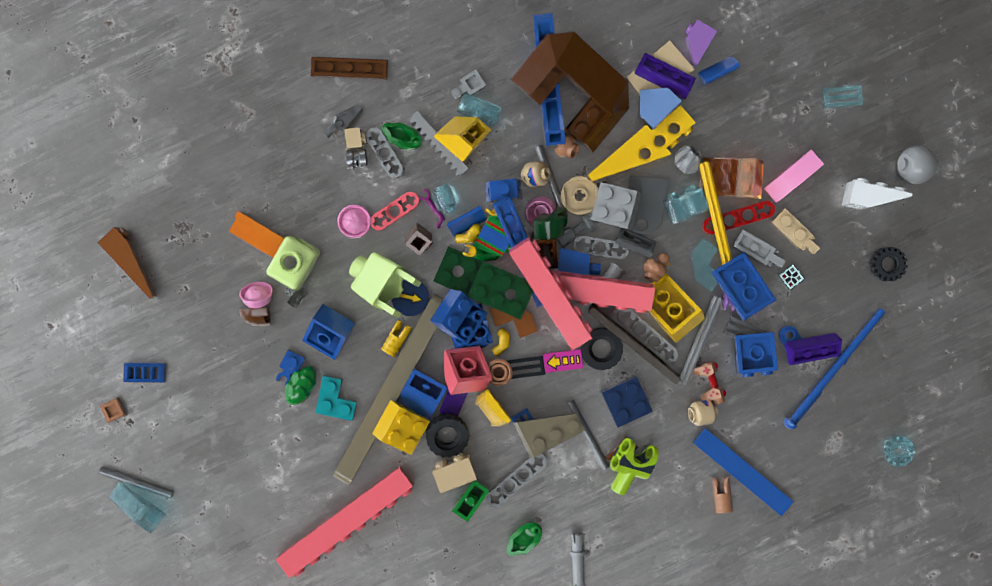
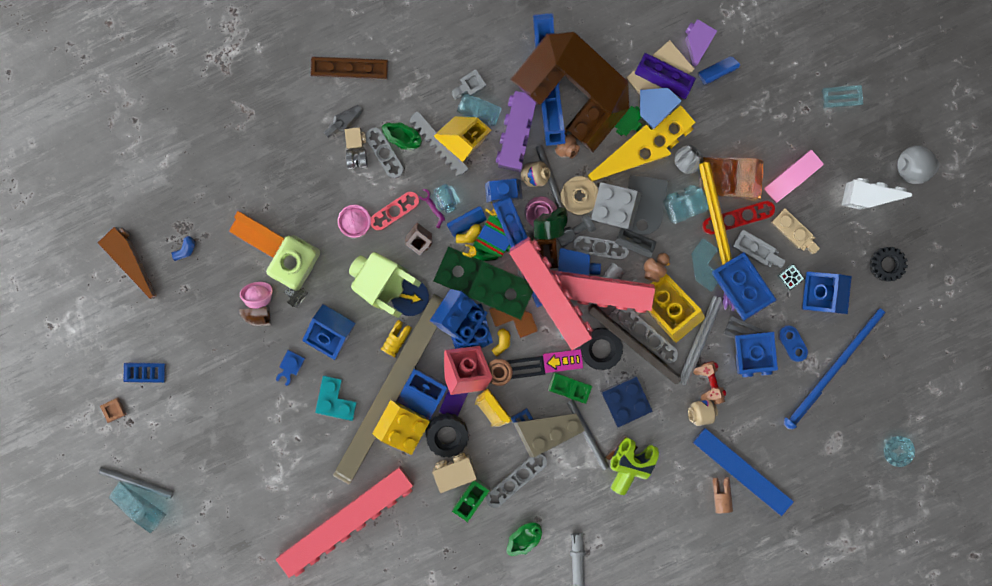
(186, 249): none -> blue arm
(300, 386): green arm -> none
(517, 132): none -> medium lavender wedge
(570, 388): none -> green slope
(629, 121): none -> green piece
(813, 348): dark purple slope -> none
(827, 292): none -> blue slope

